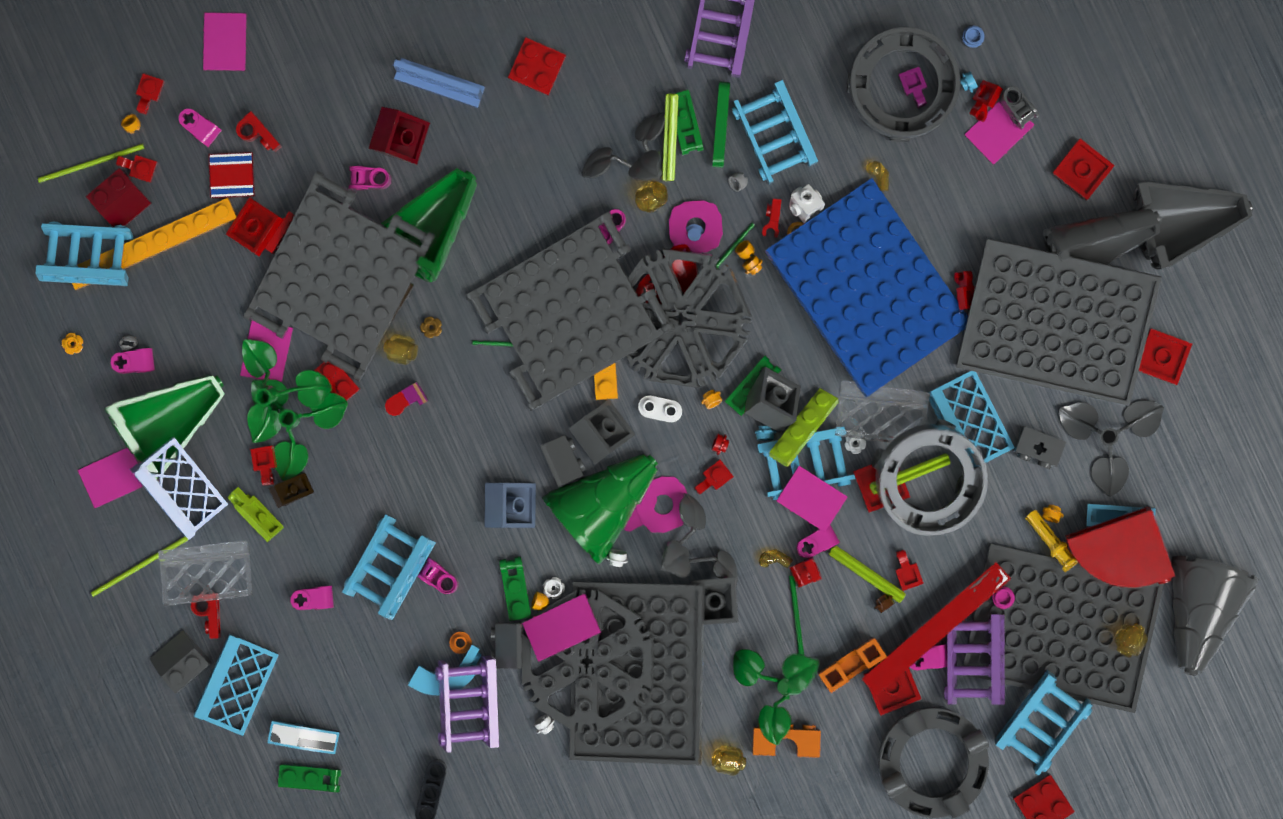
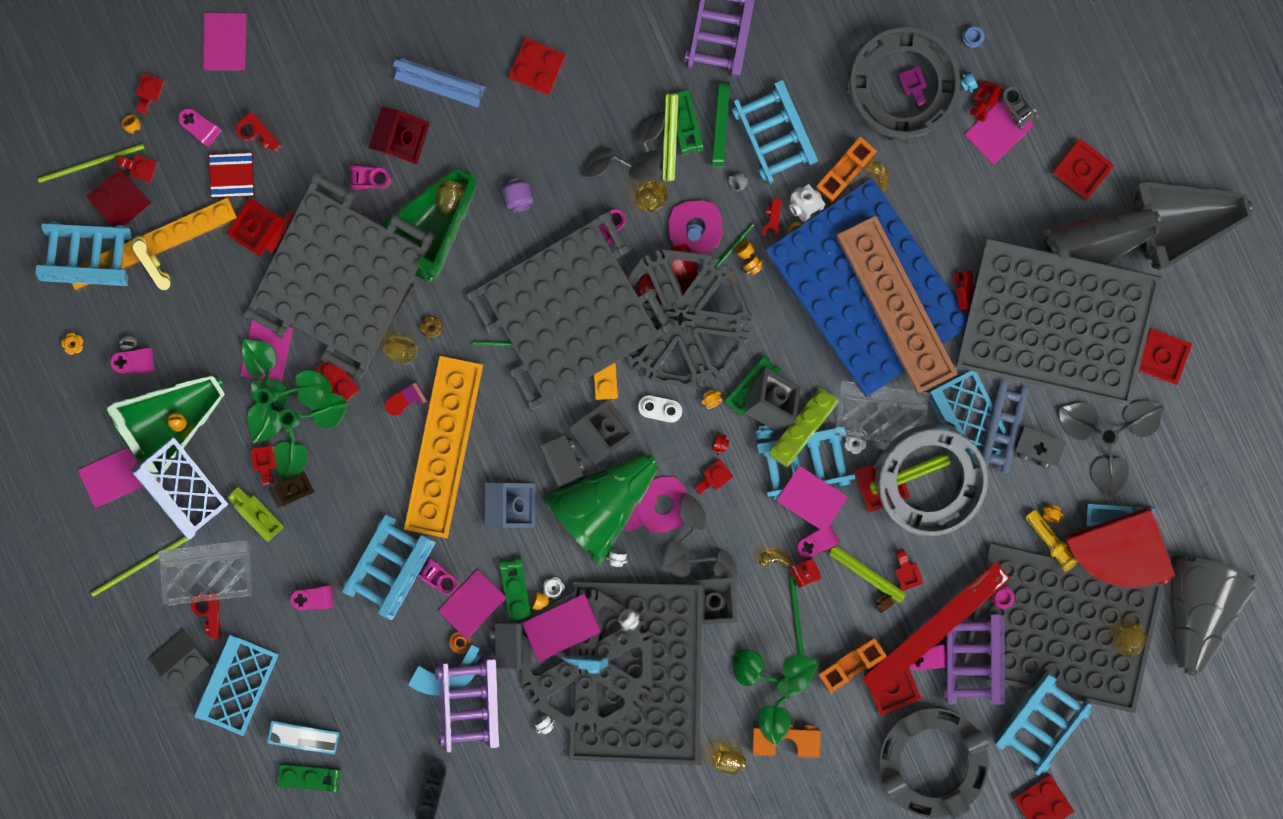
(151, 263): none -> light yellow plate
(175, 423): none -> light orange hinge
(443, 447): none -> light orange plate
(449, 196): none -> clear yellow head
(472, 604): none -> dark pink window
(517, 195): none -> medium lavender head
(591, 663): none -> medium azure plate
(629, 619): none -> white plate
(845, 169): none -> orange arch
(896, 305): none -> nougat plate
(1015, 419): none -> sand blue bar

